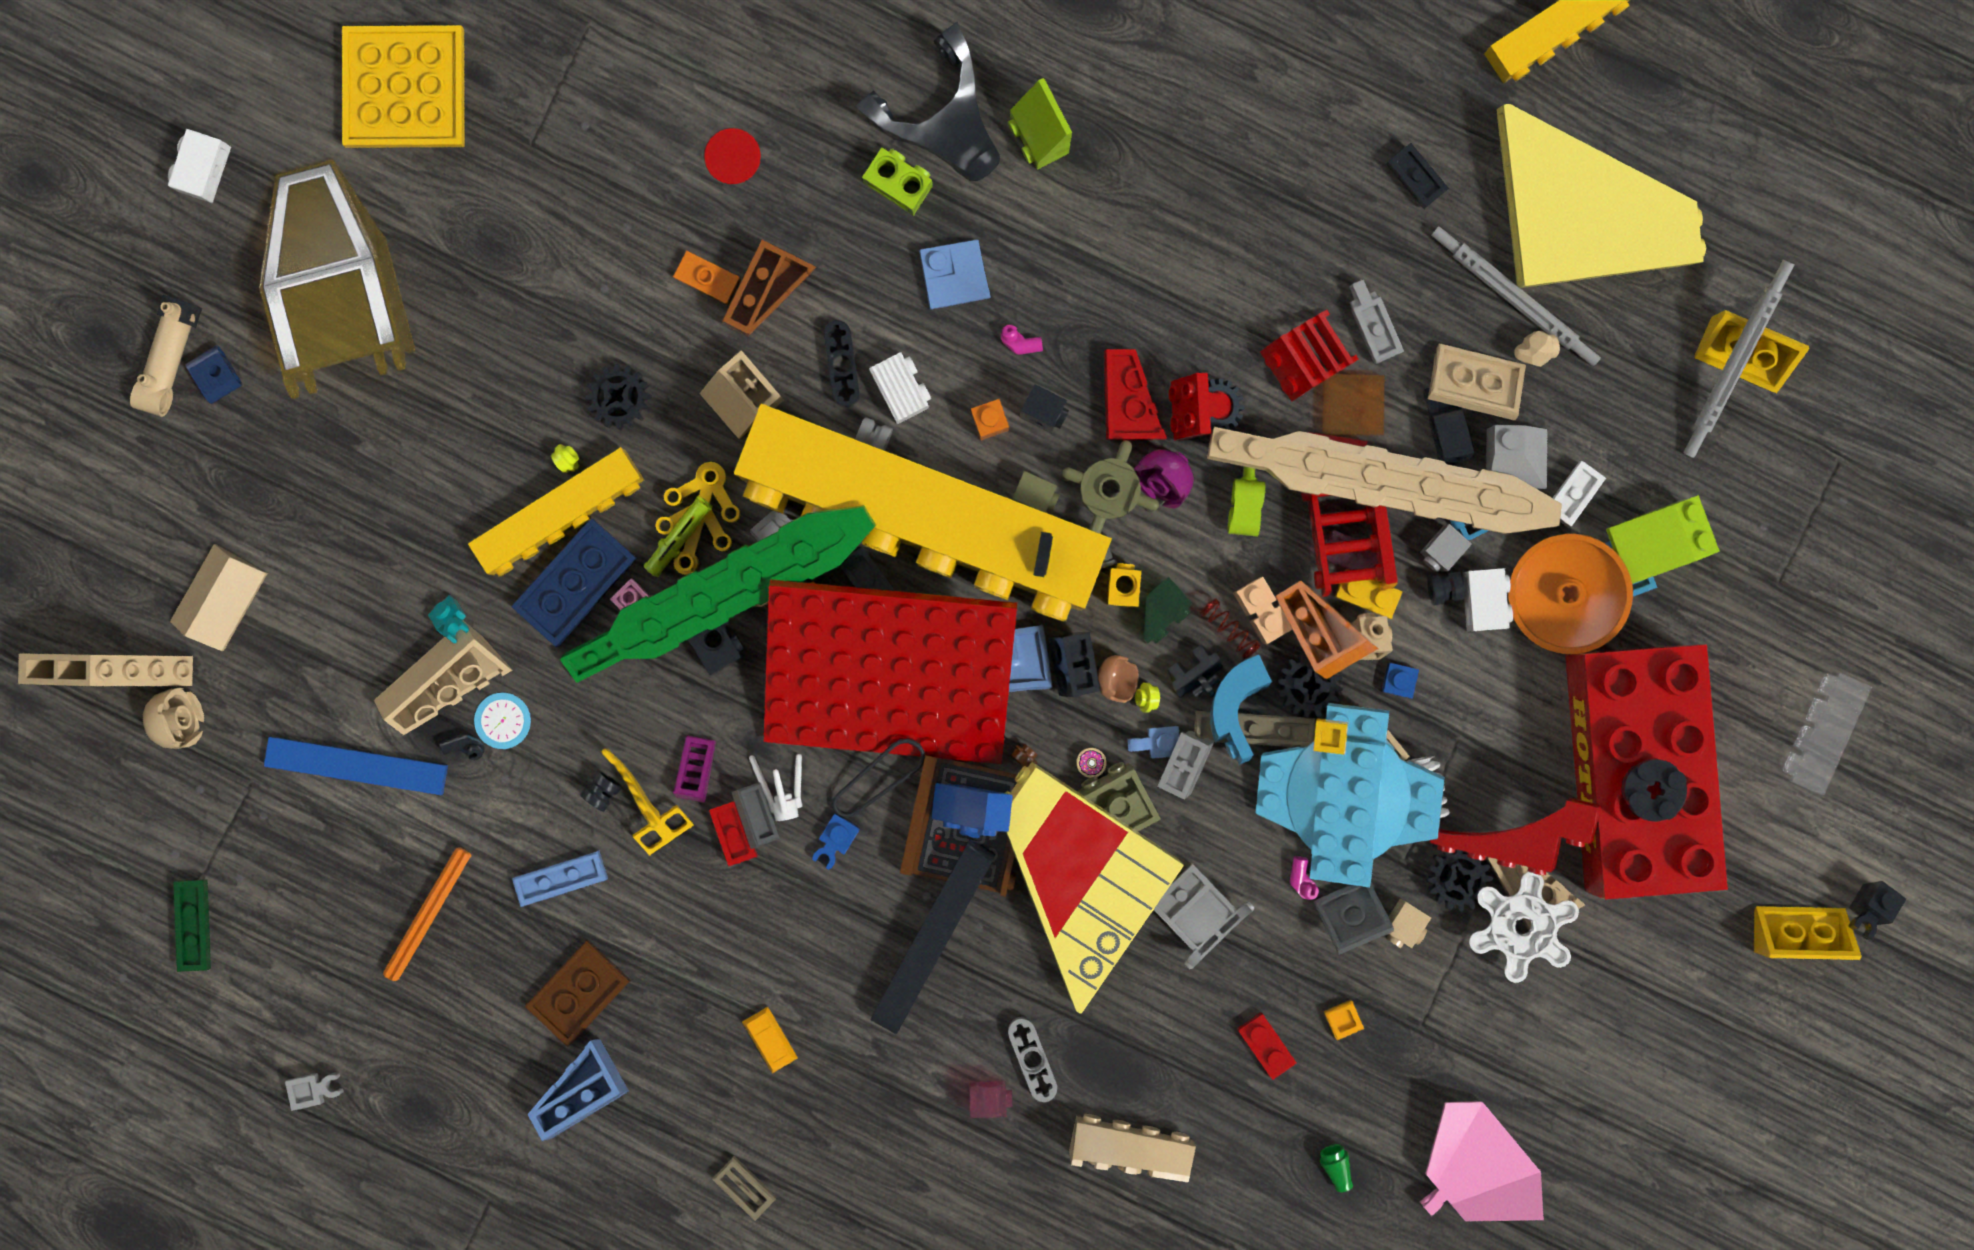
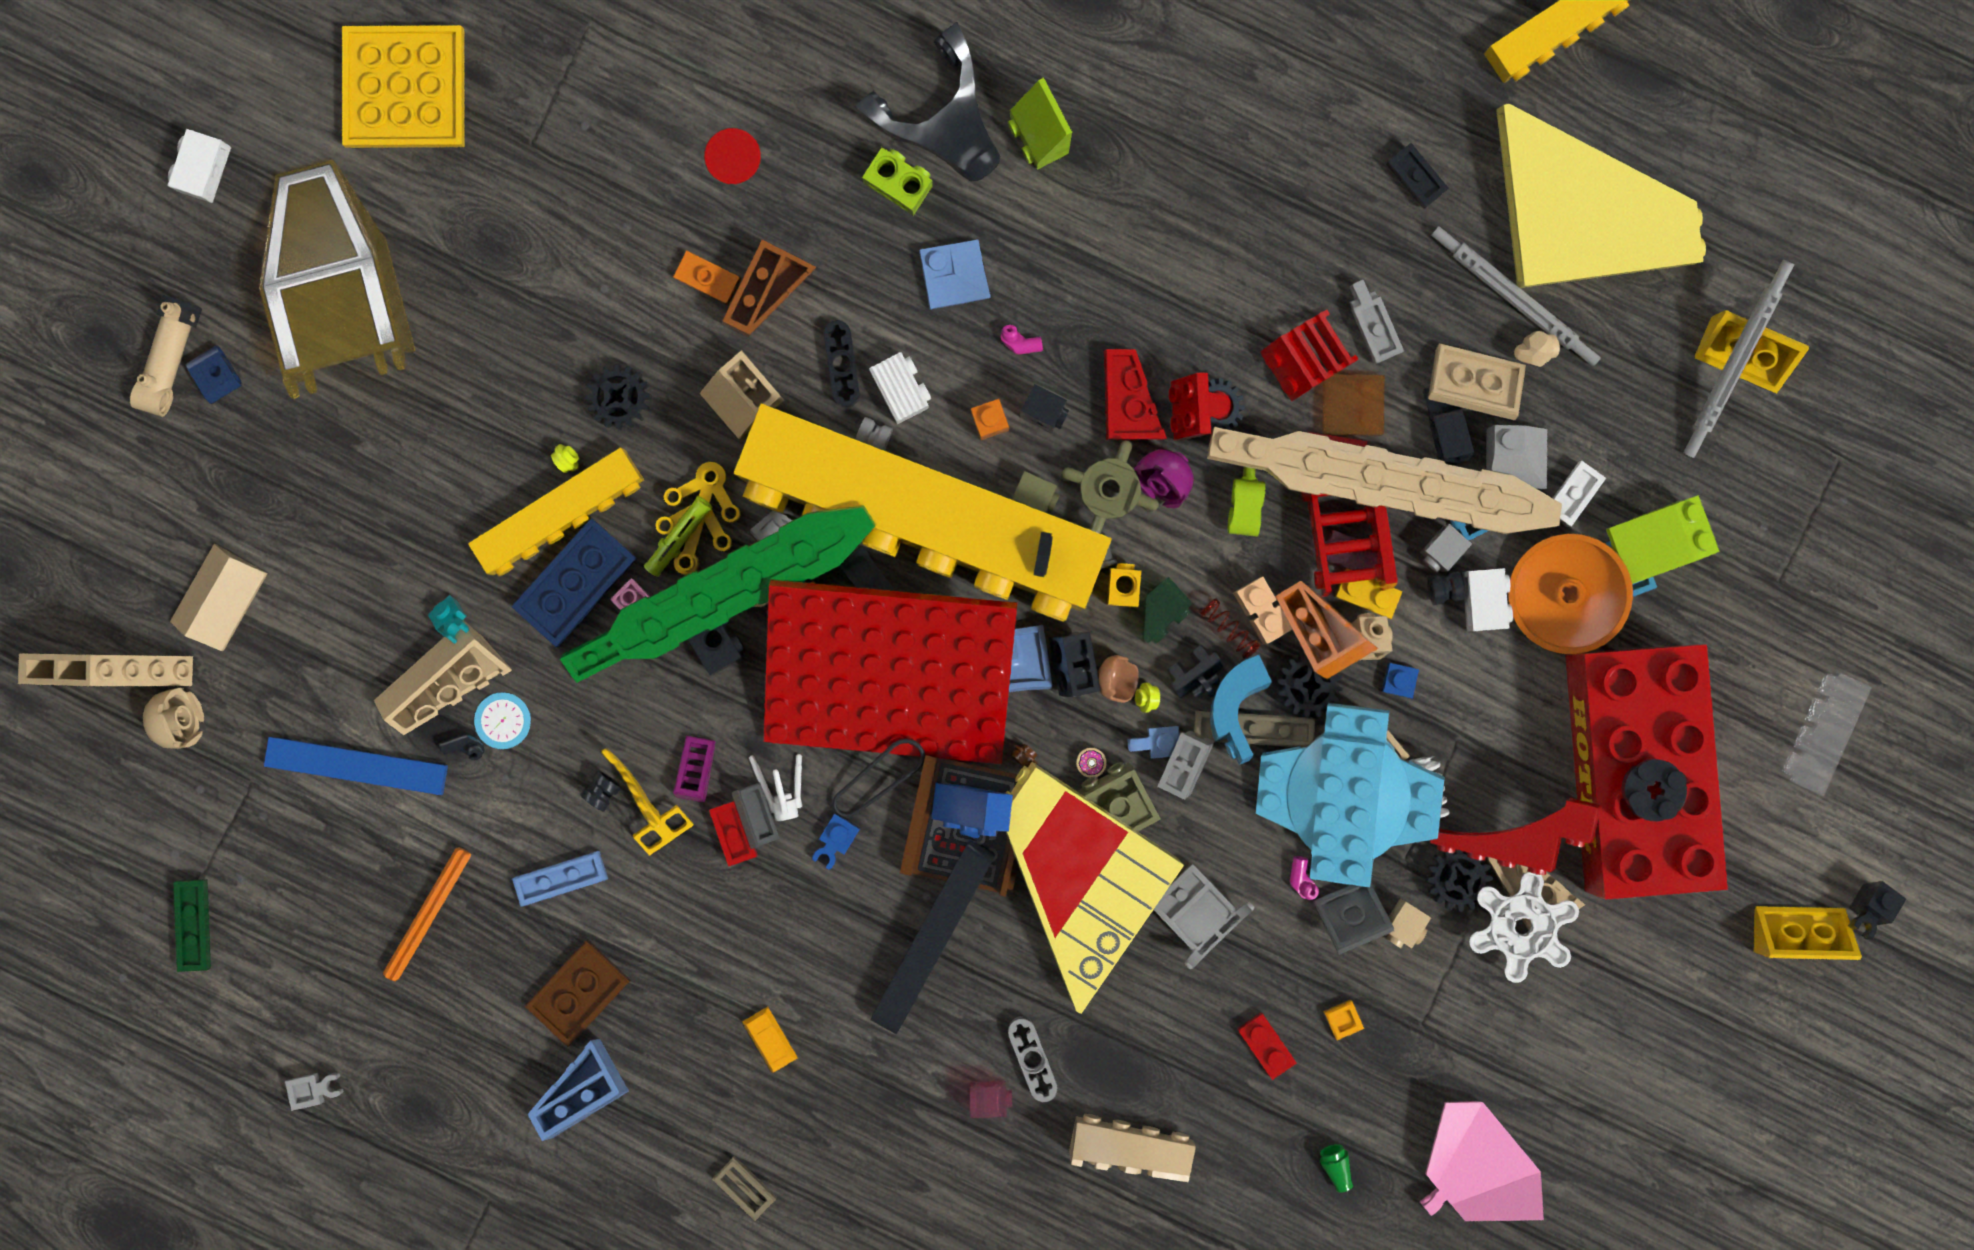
(1330, 736): yellow tile -> none

